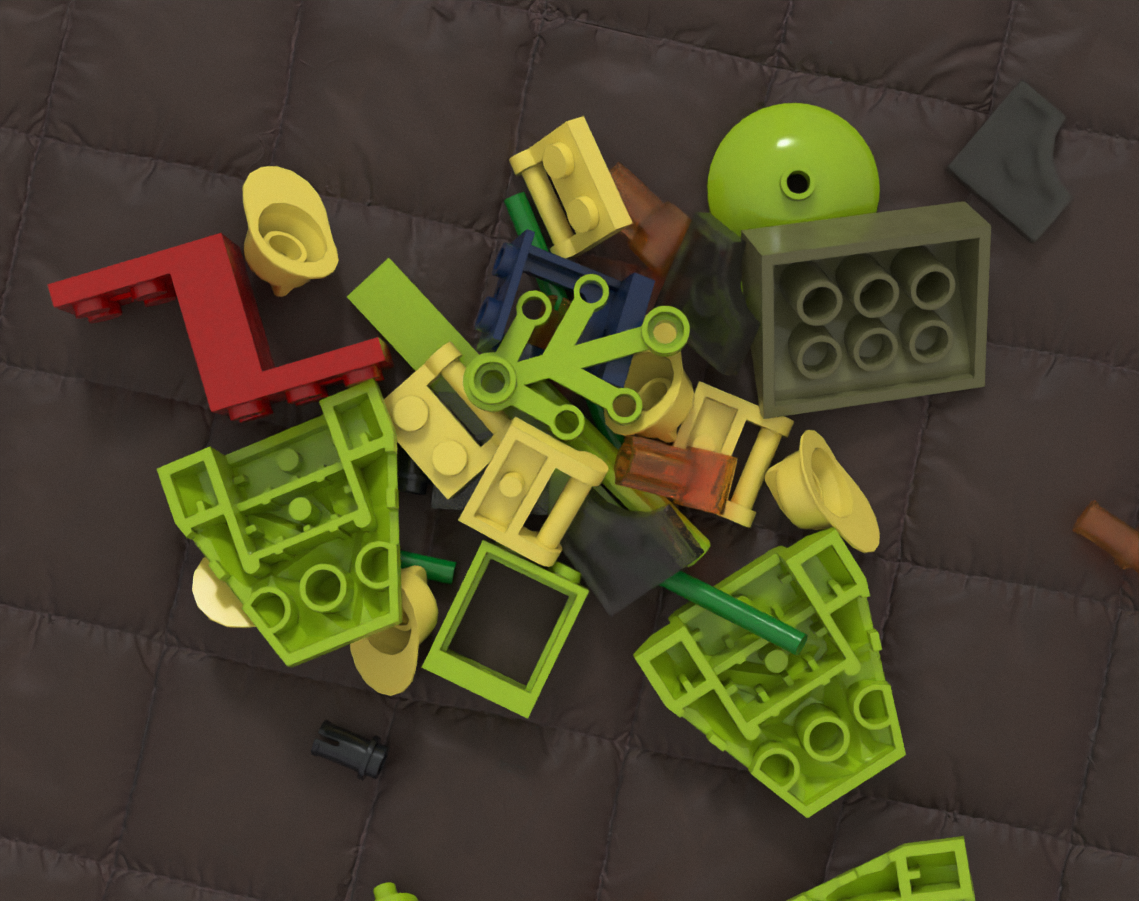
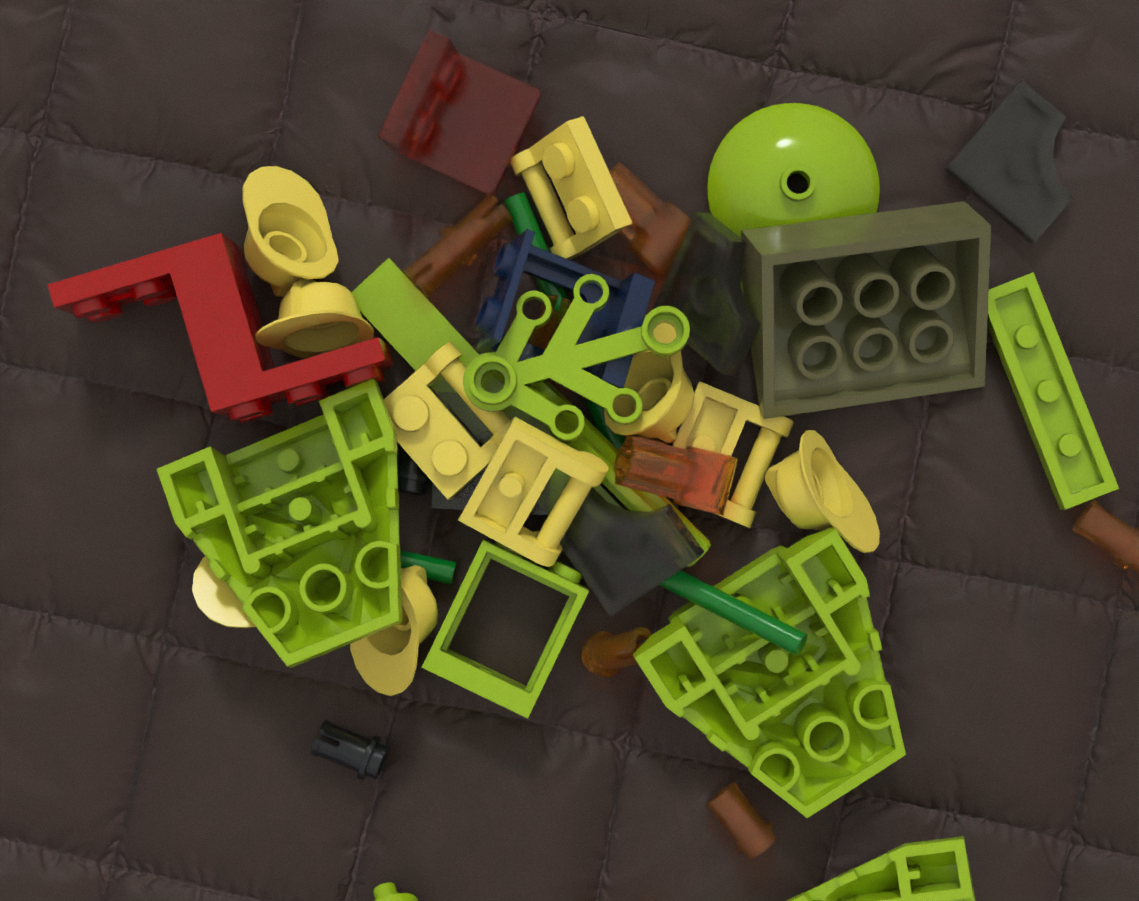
(315, 320): none -> light yellow piece
(458, 245): none -> clear orange pin
(459, 116): none -> clear red bracket
(608, 653): none -> clear orange pin
(742, 821): none -> clear orange pin
(1048, 393): none -> lime plate

